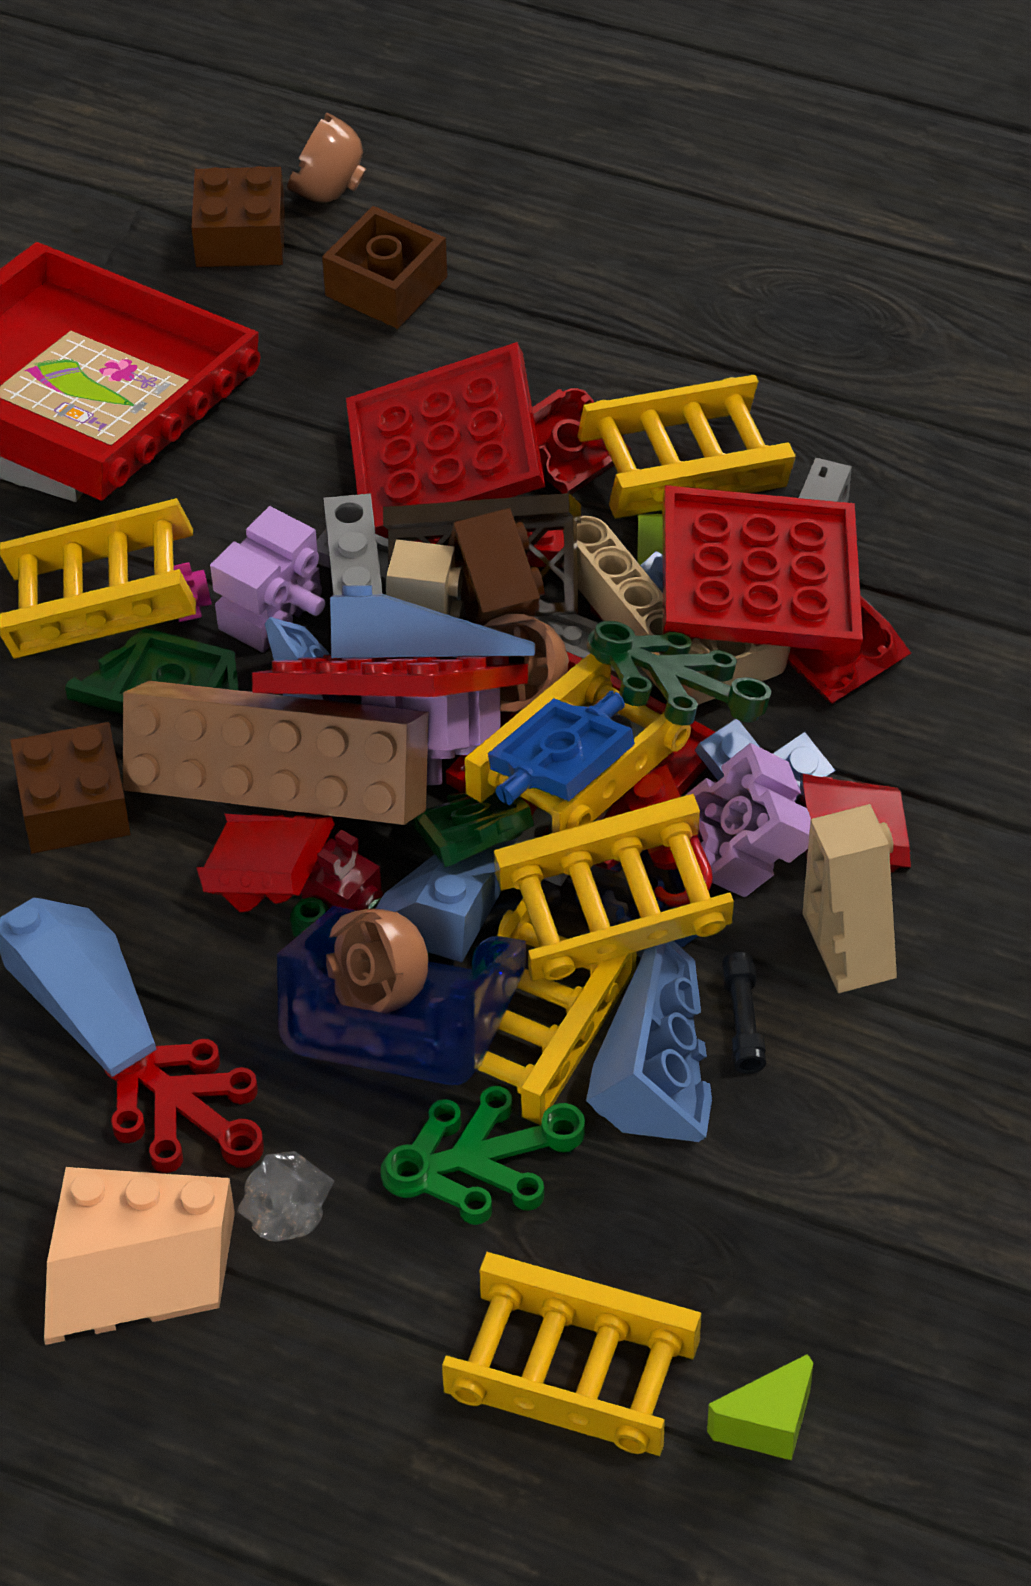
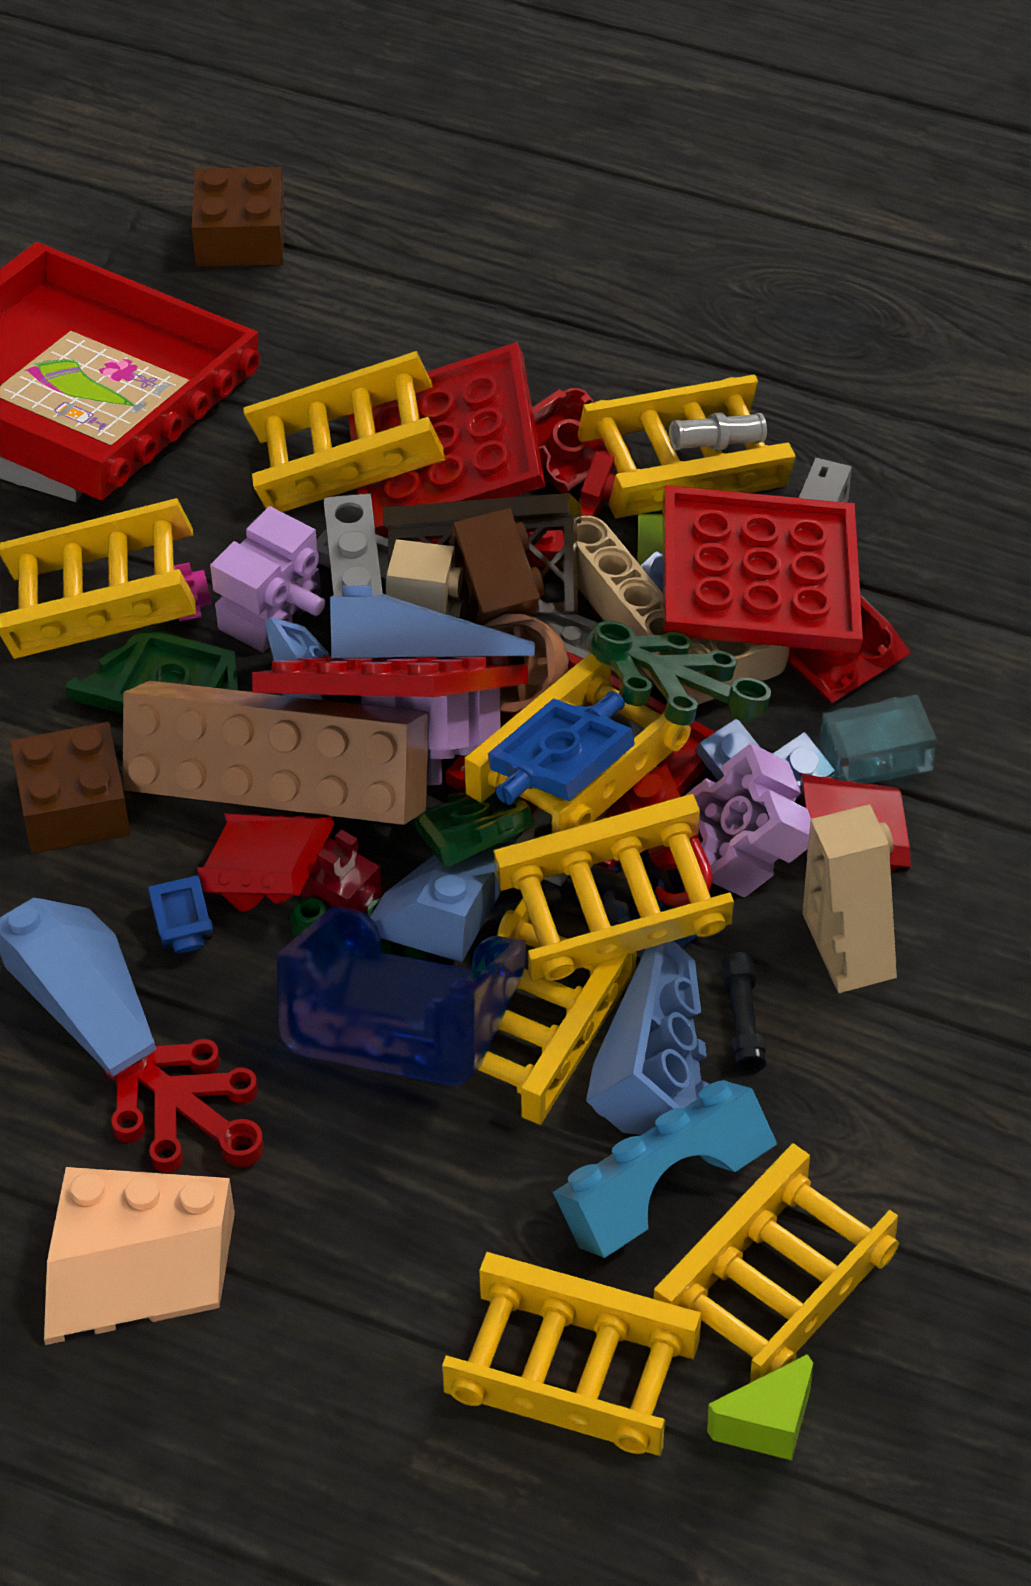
(181, 914): none -> blue bracket
(285, 1196): clear brick -> none
(328, 162): nougat cylinder -> none
(355, 463): none -> yellow fence
(377, 960): nougat cylinder -> none
(385, 266): reddish brown brick -> none
(478, 1156): green plant -> none
(597, 485): none -> red plate
(611, 1199): none -> dark azure arch
(717, 431): none -> light grey pin
(755, 1220): none -> yellow fence
(878, 740): none -> clear light blue brick

